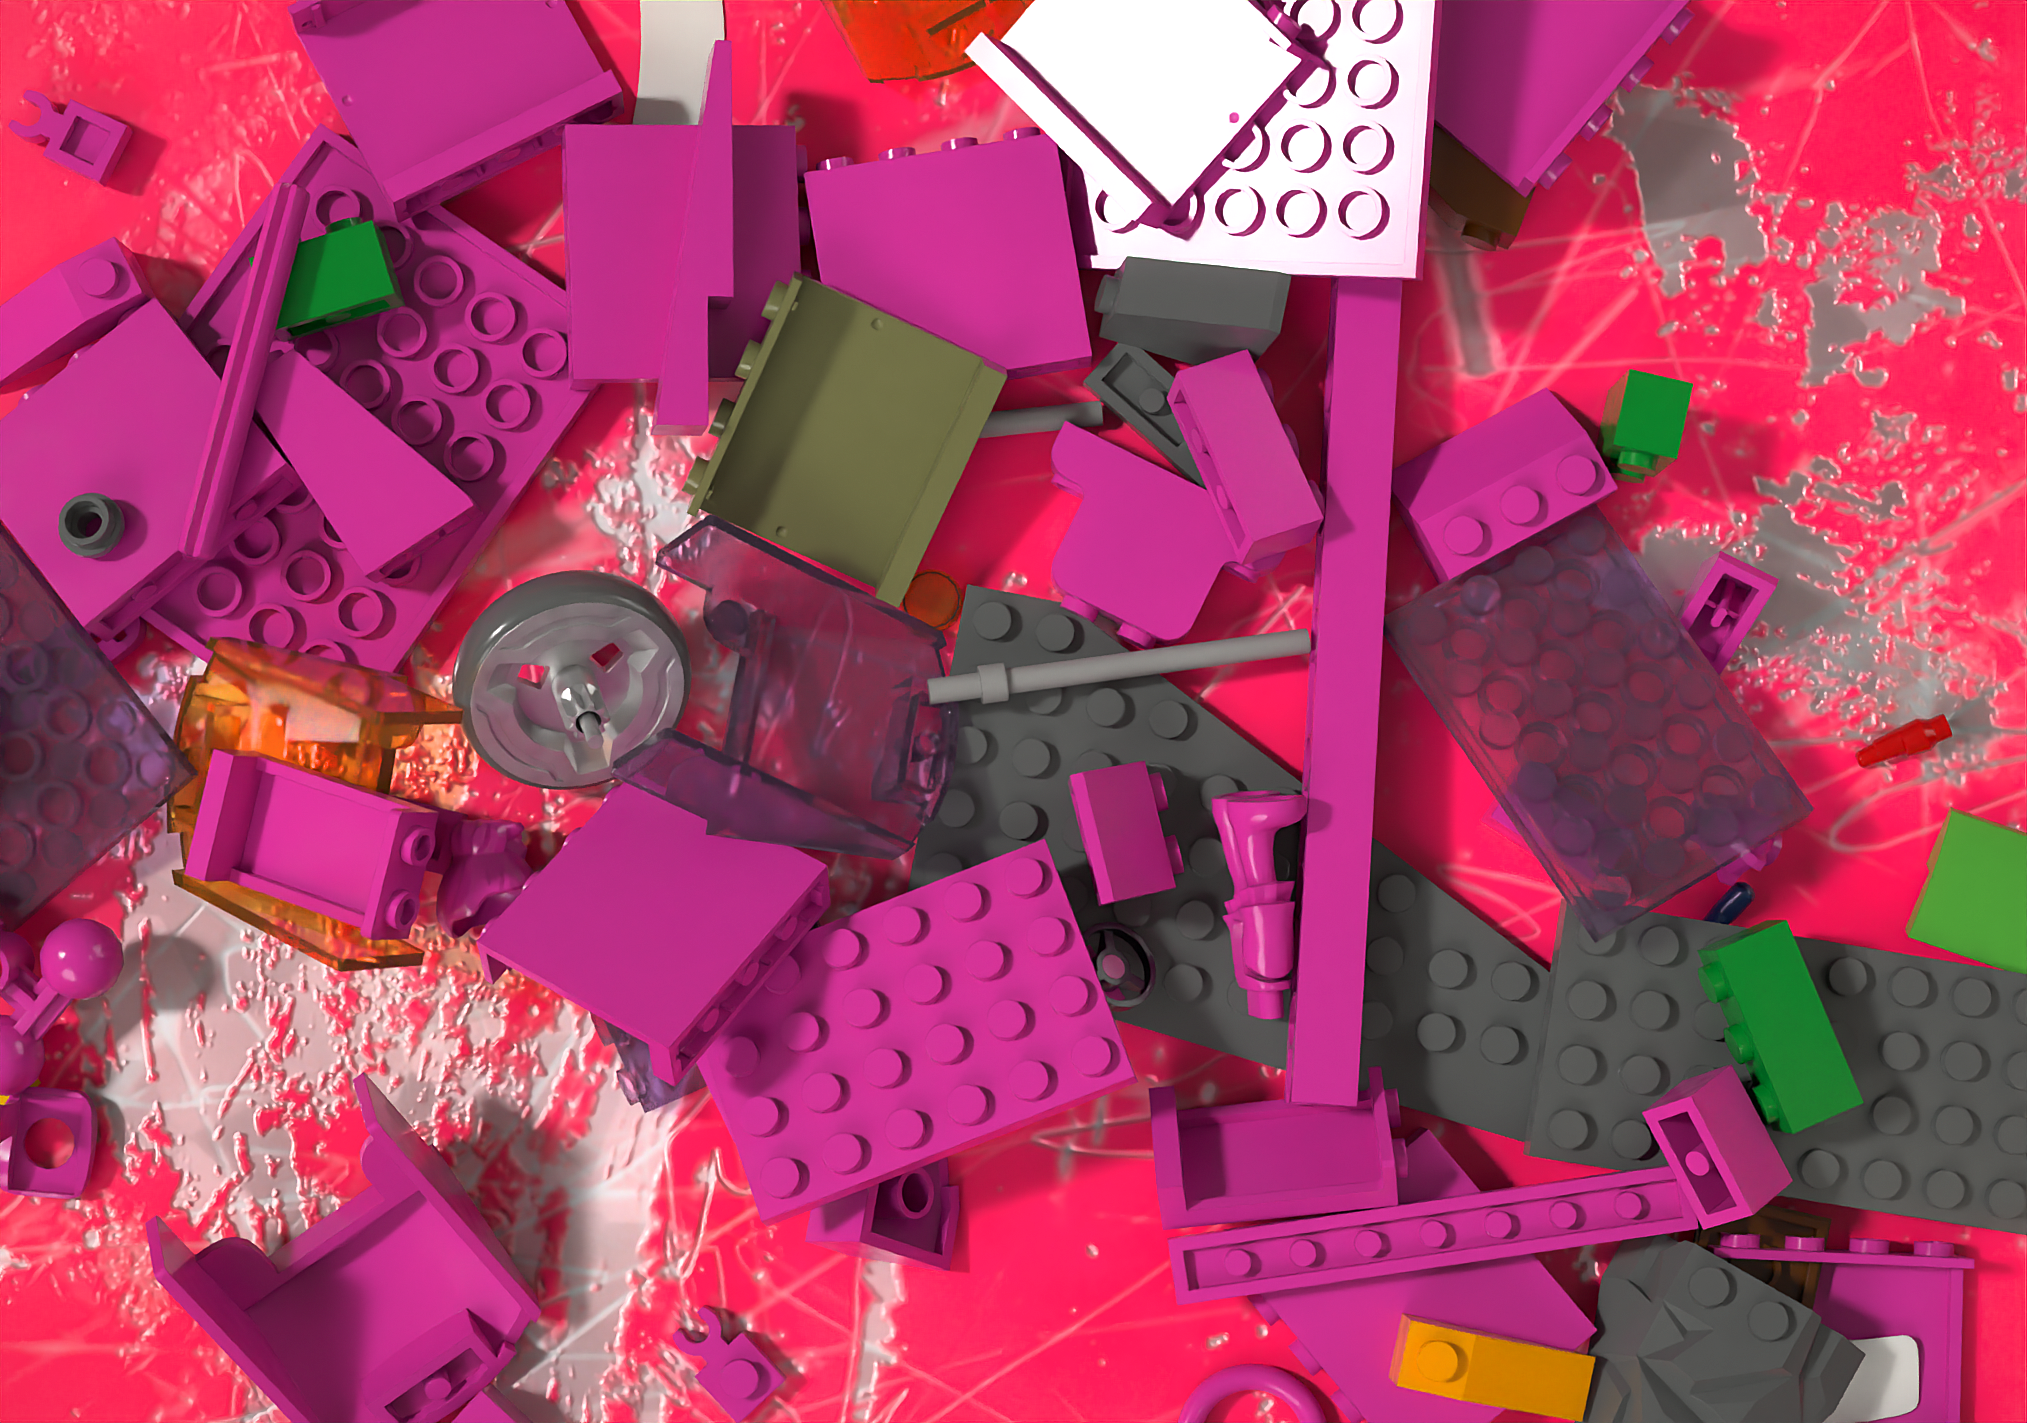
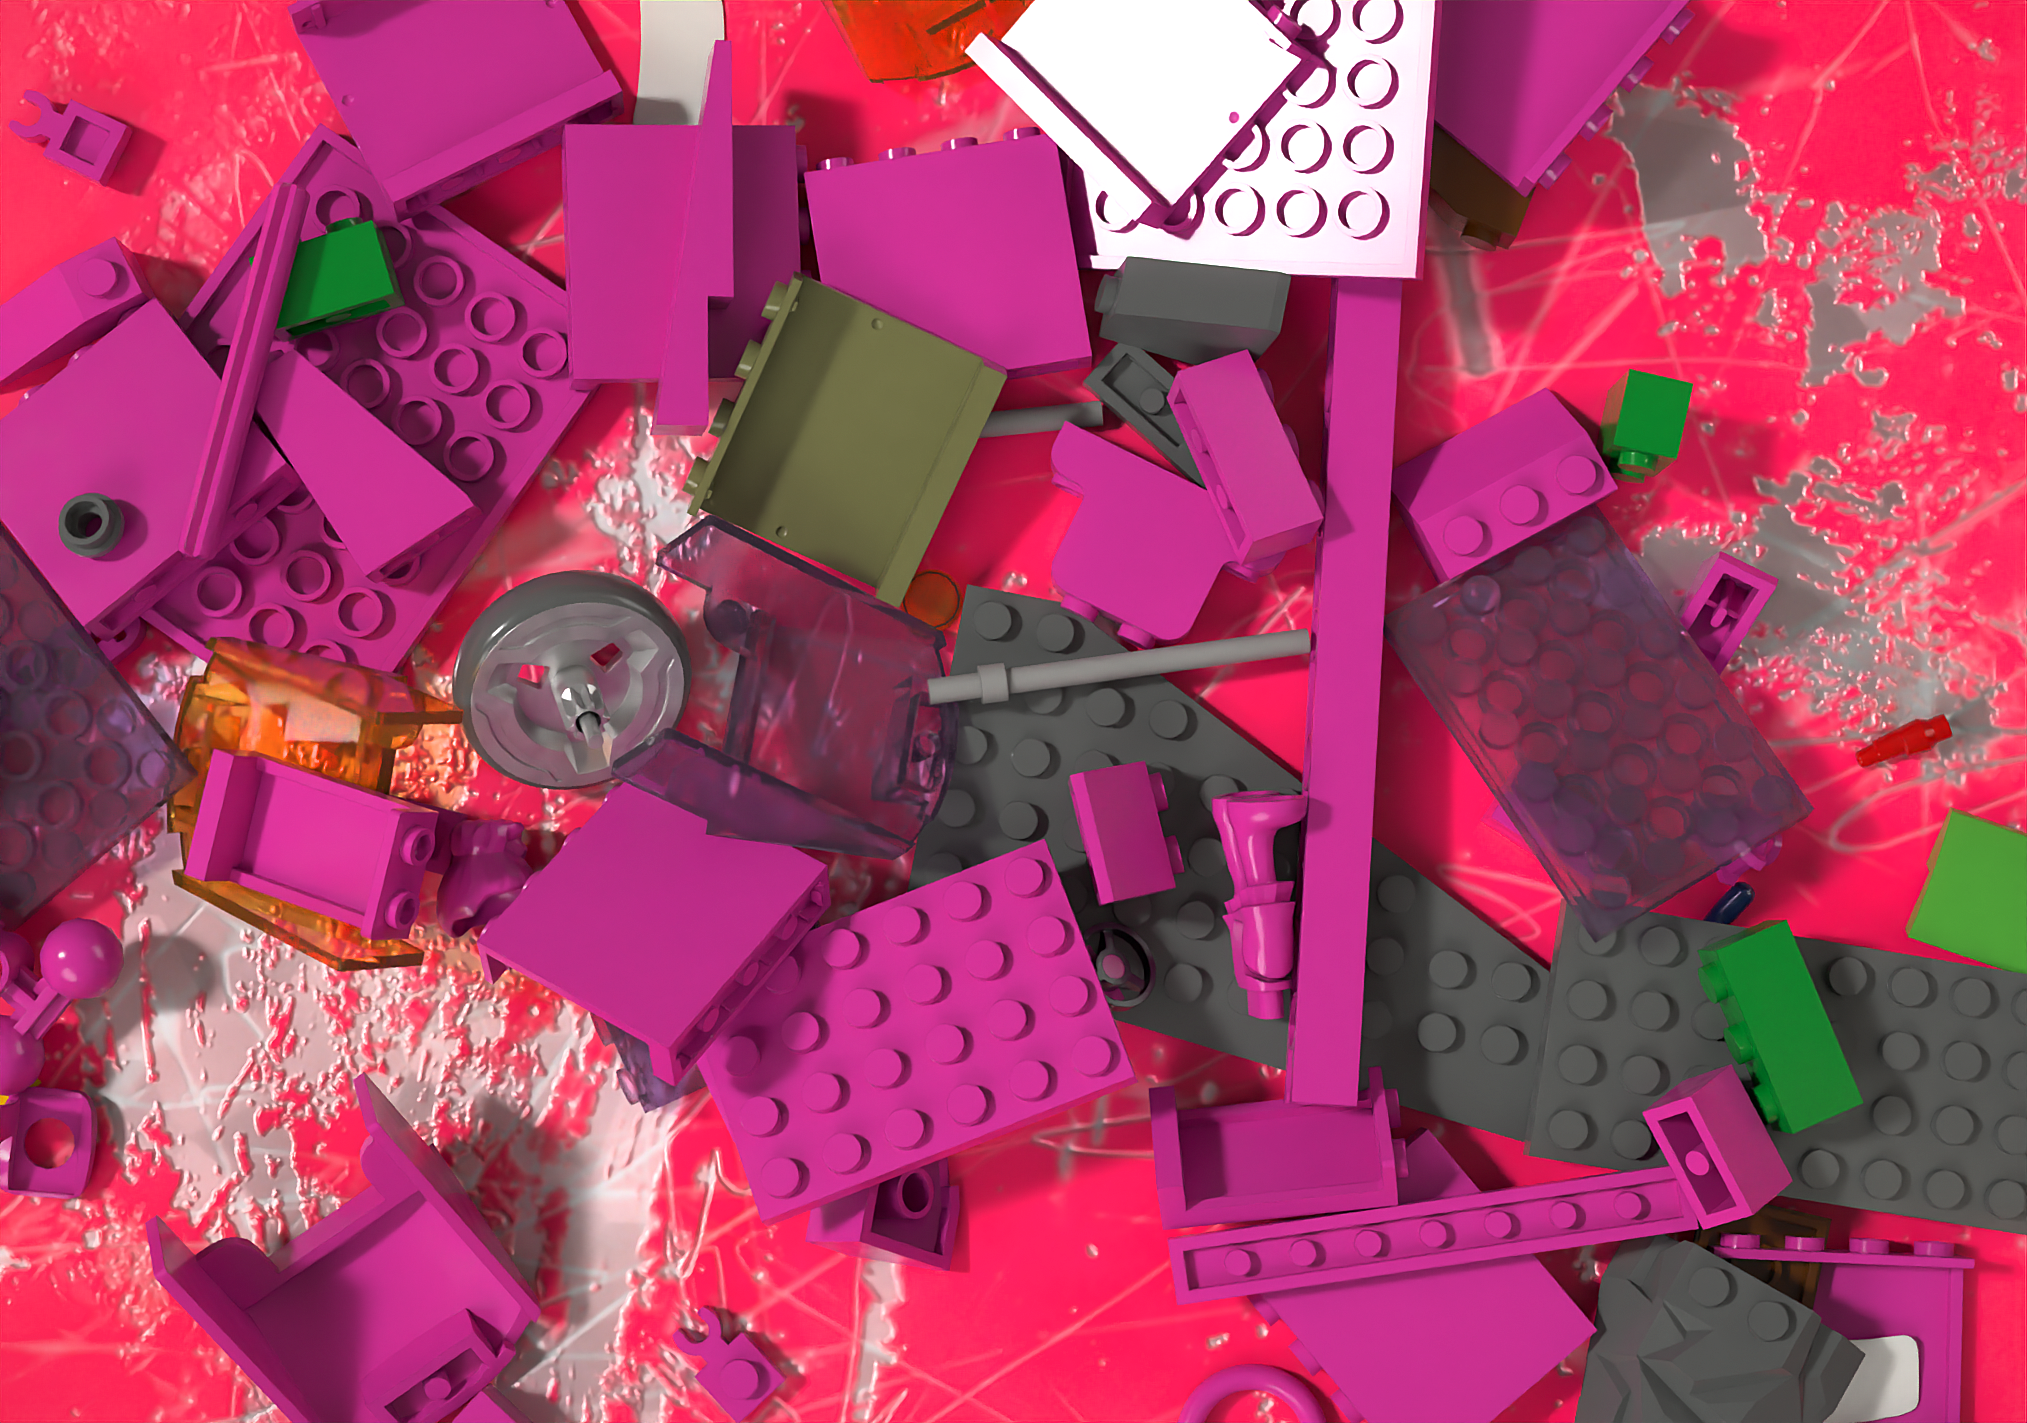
(1490, 1368): light orange slope -> none

